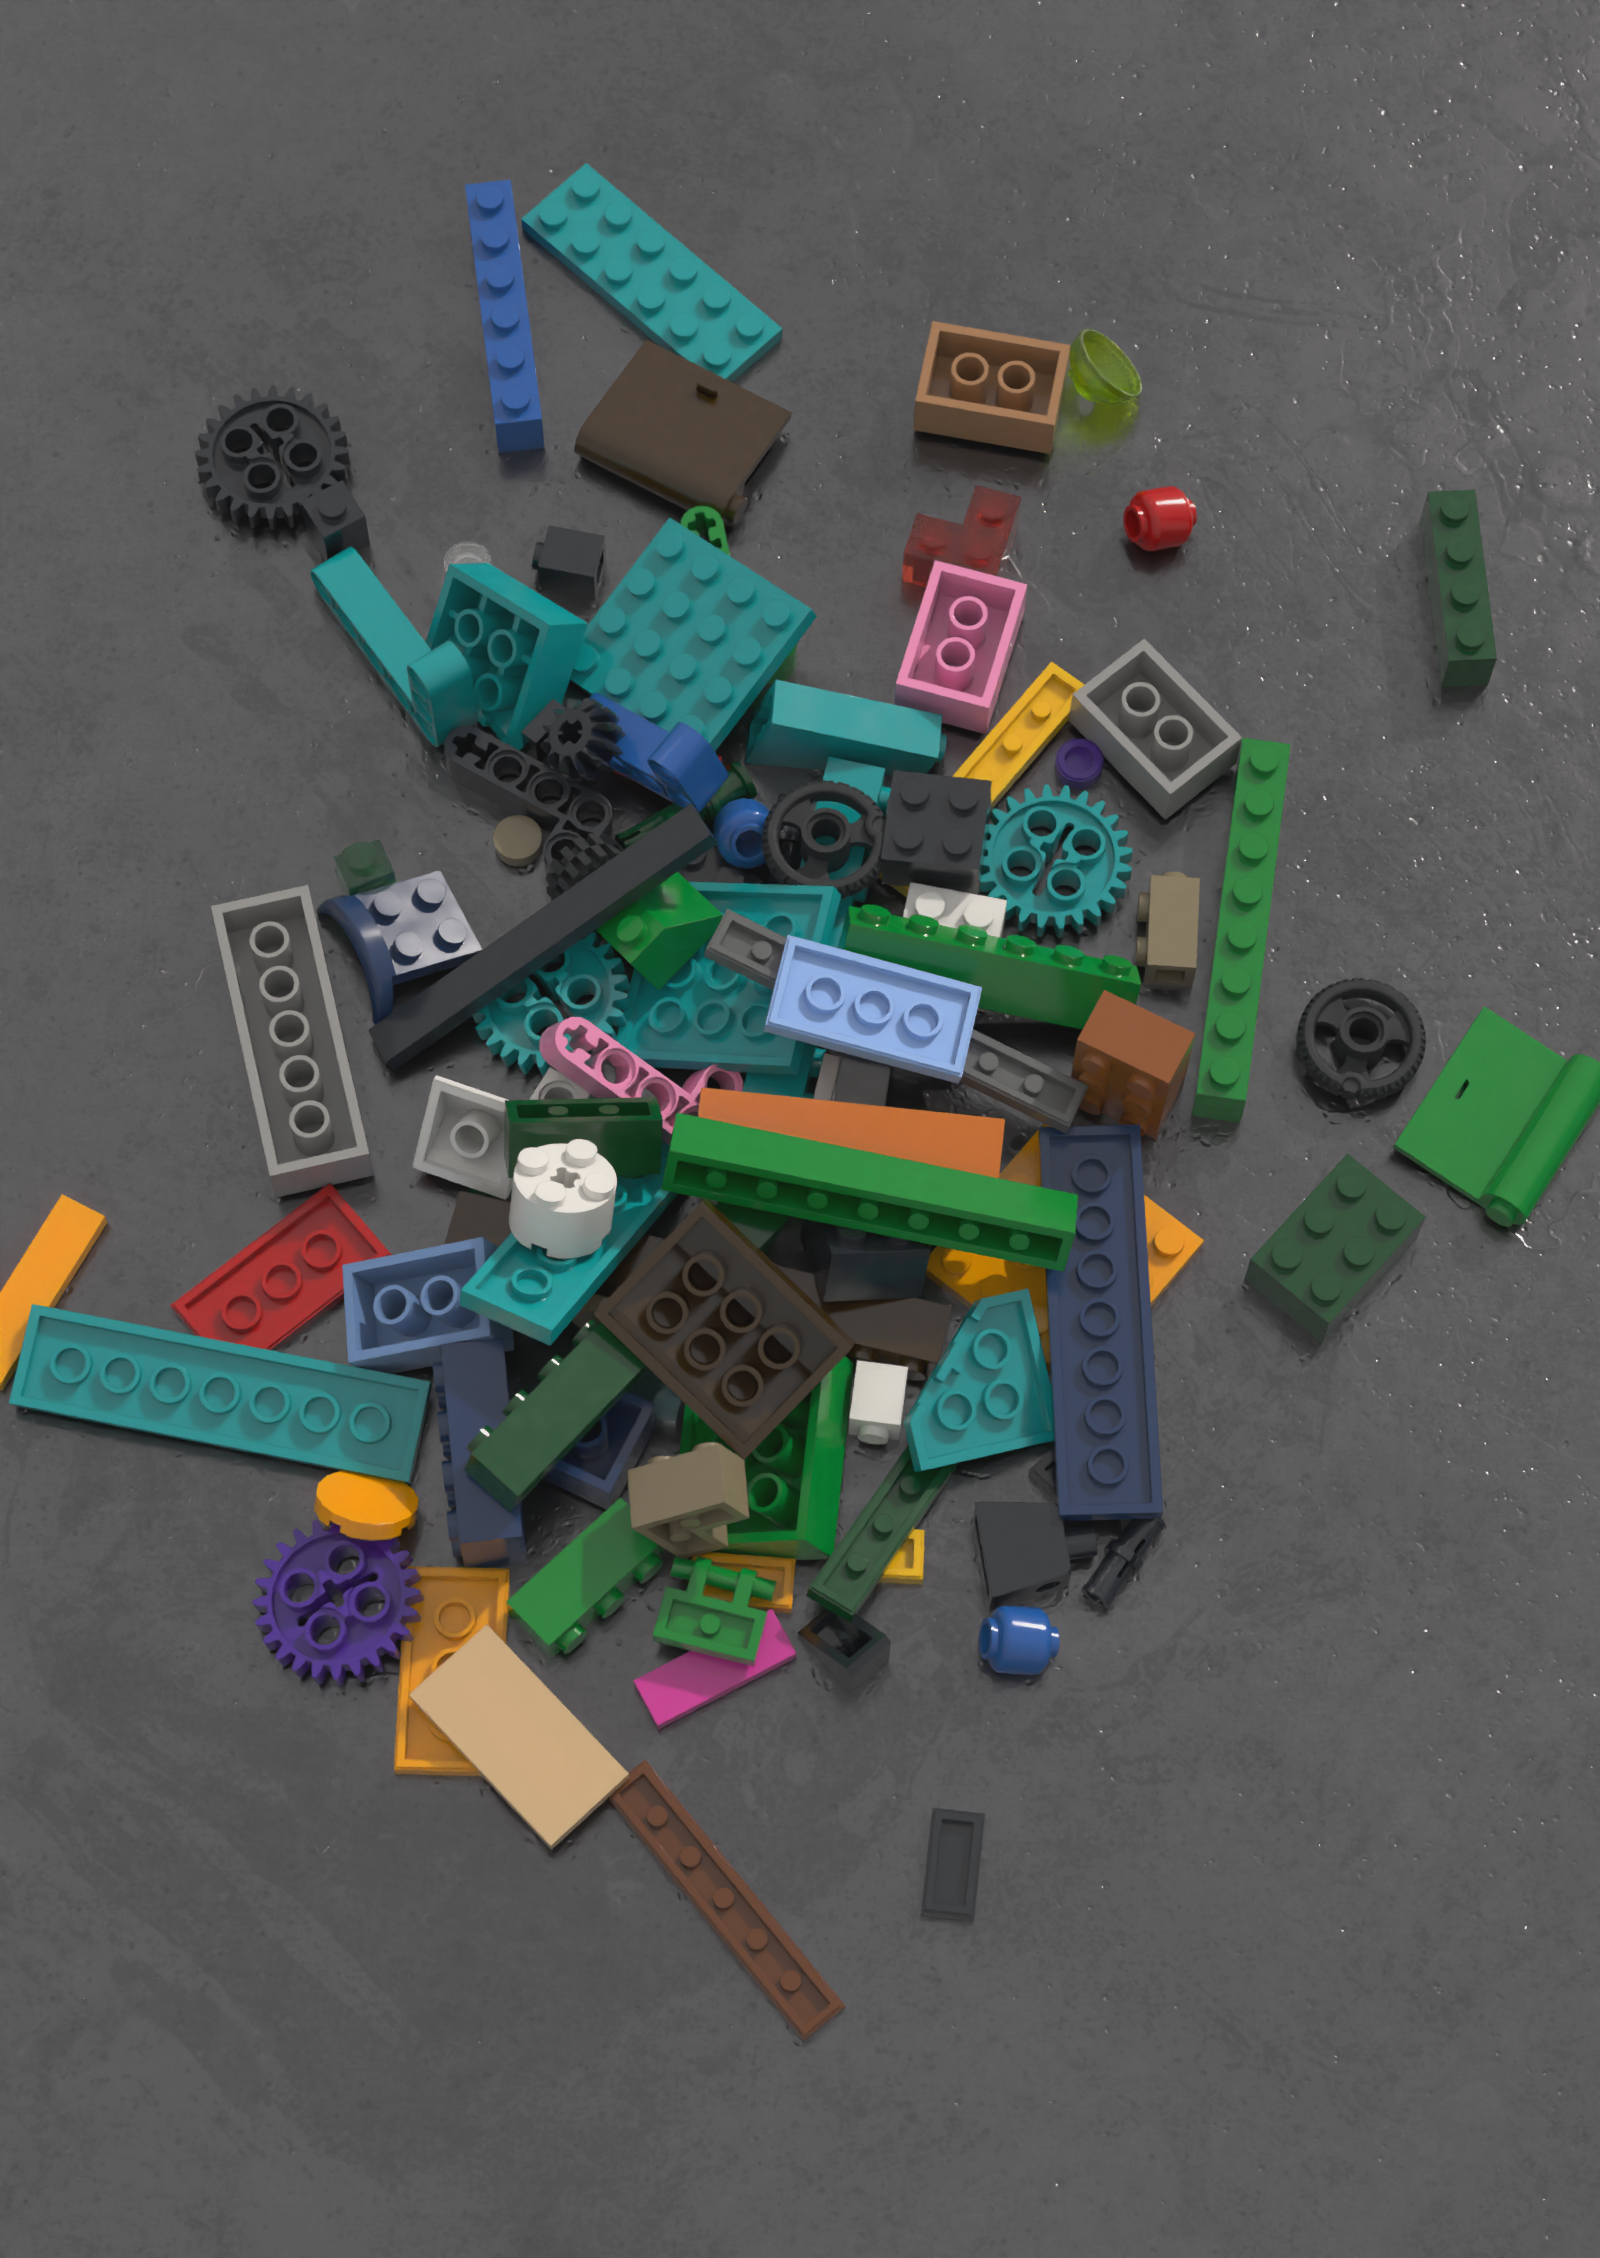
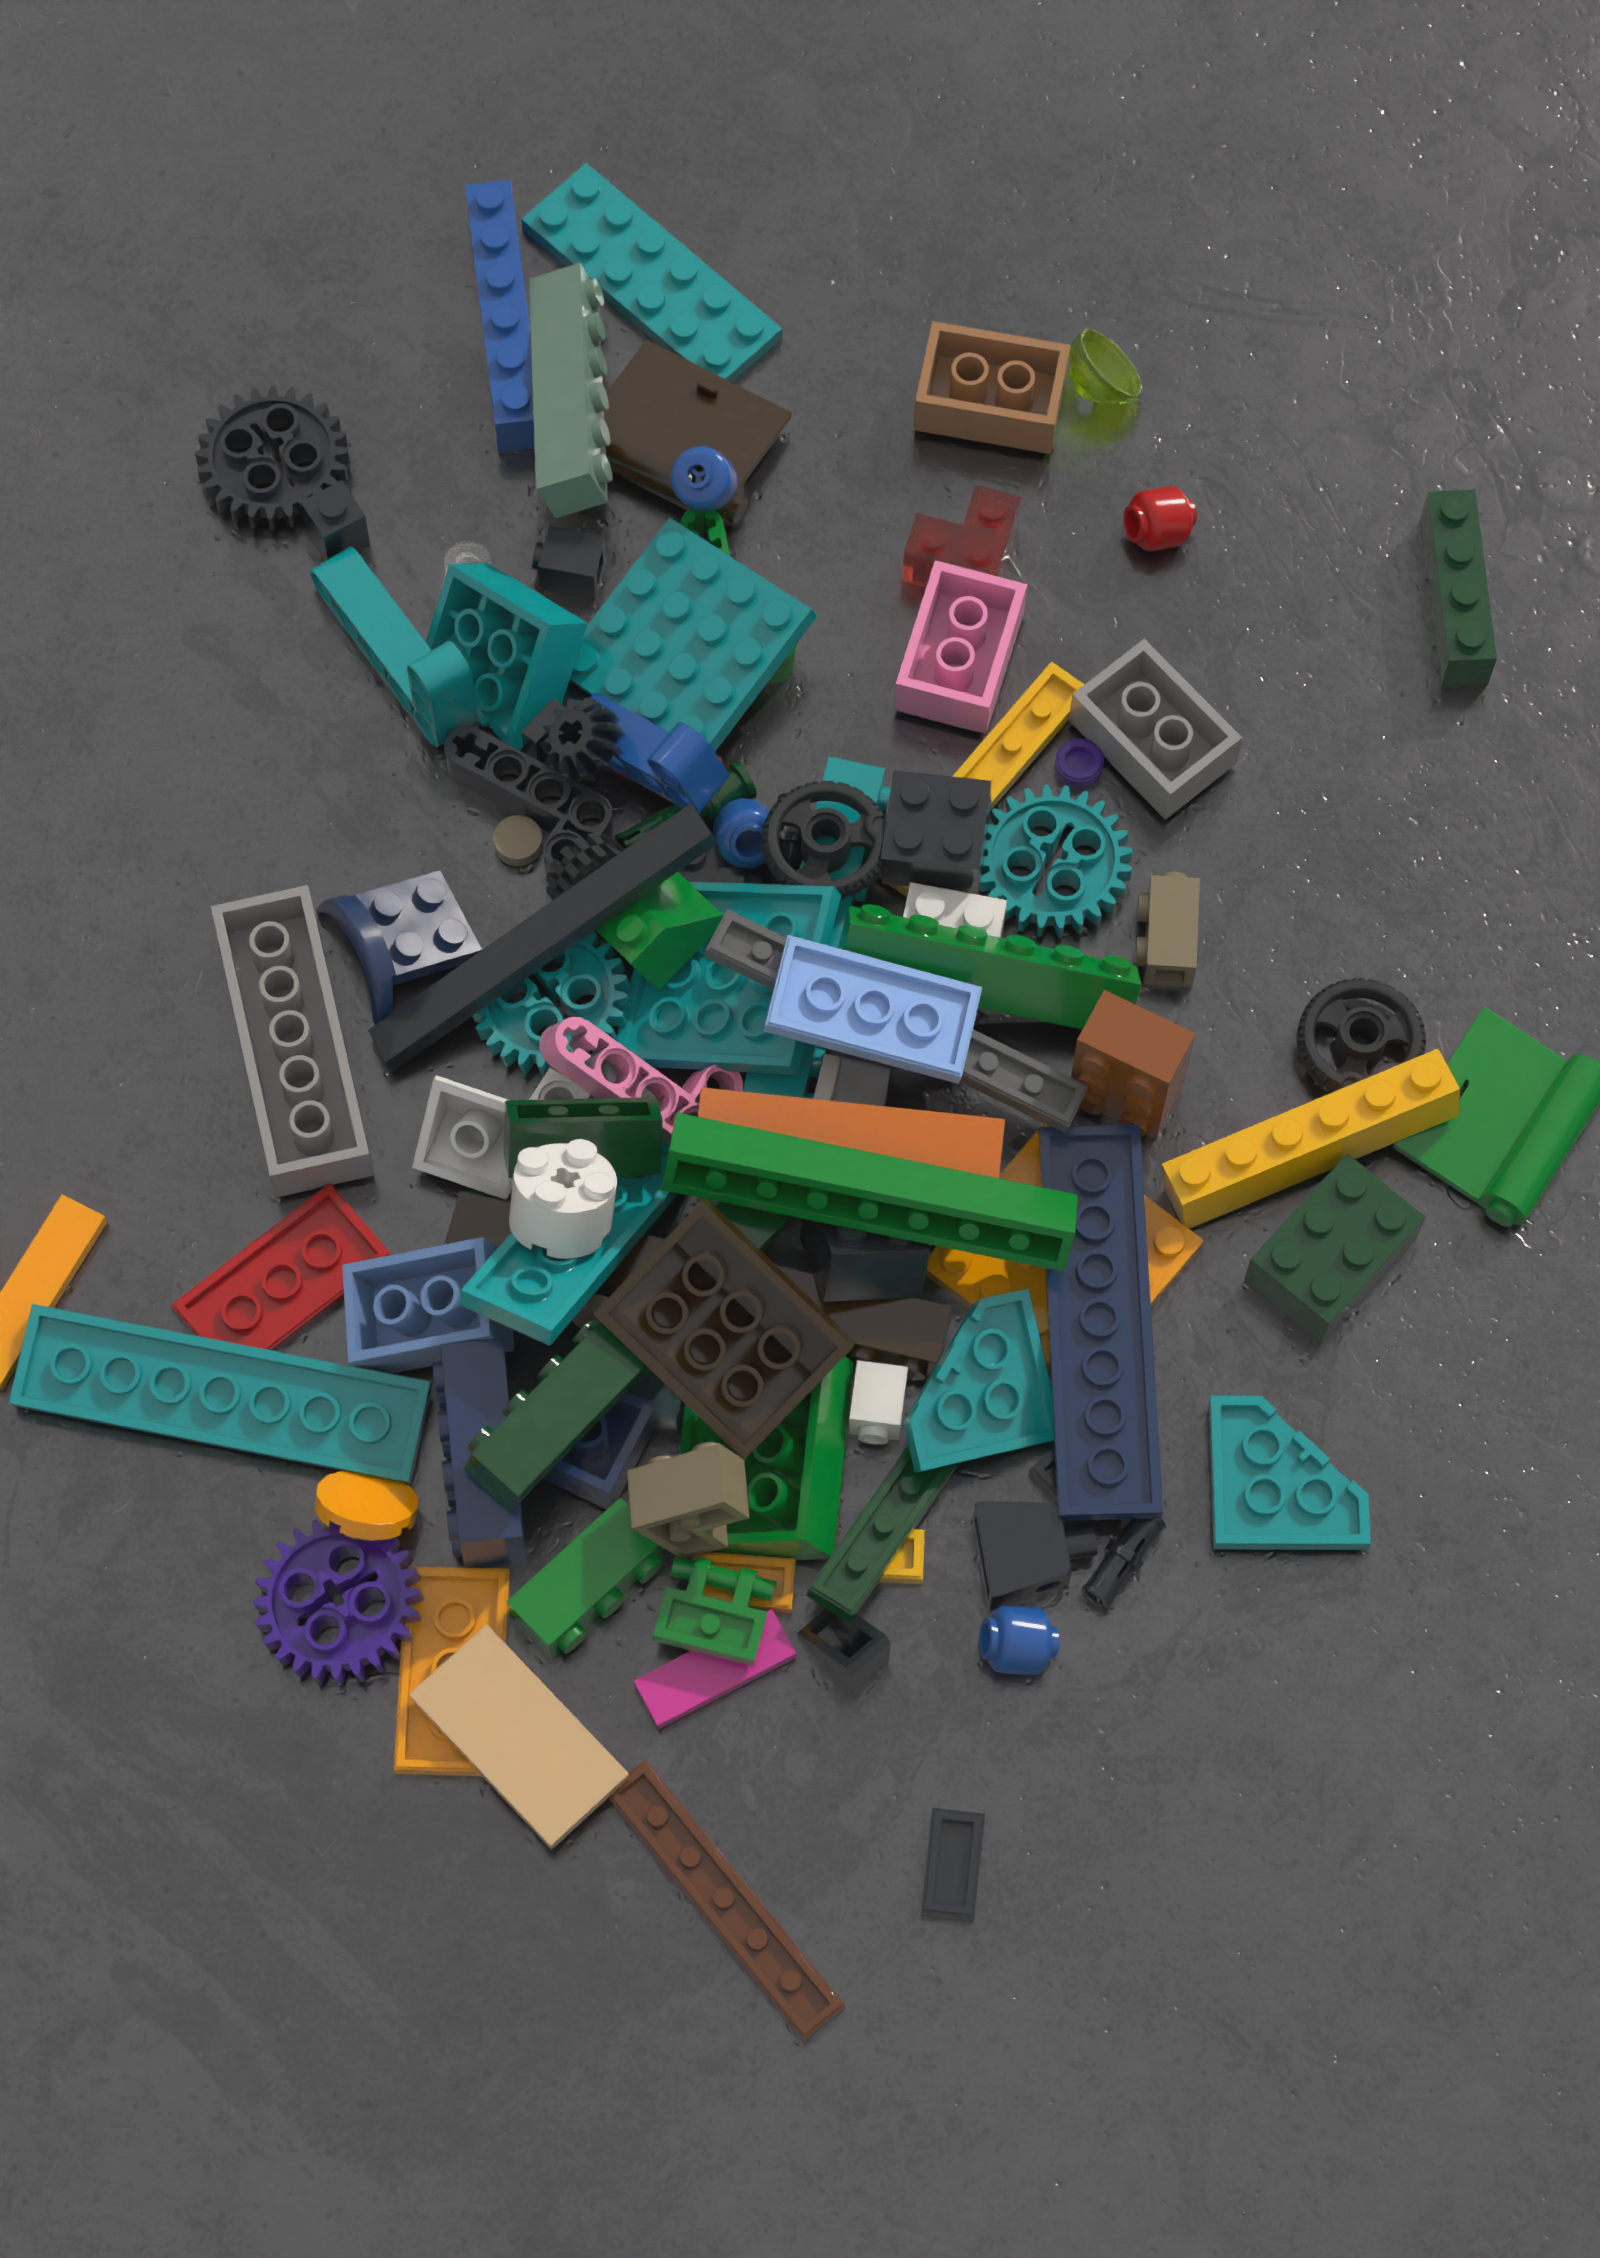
(363, 866): clear green brick -> none
(569, 390): none -> sand green brick
(718, 481): none -> blue head
(808, 724): teal slope -> none
(1241, 931): green brick -> none
(1277, 1485): none -> teal plate
(1311, 1139): none -> yellow brick

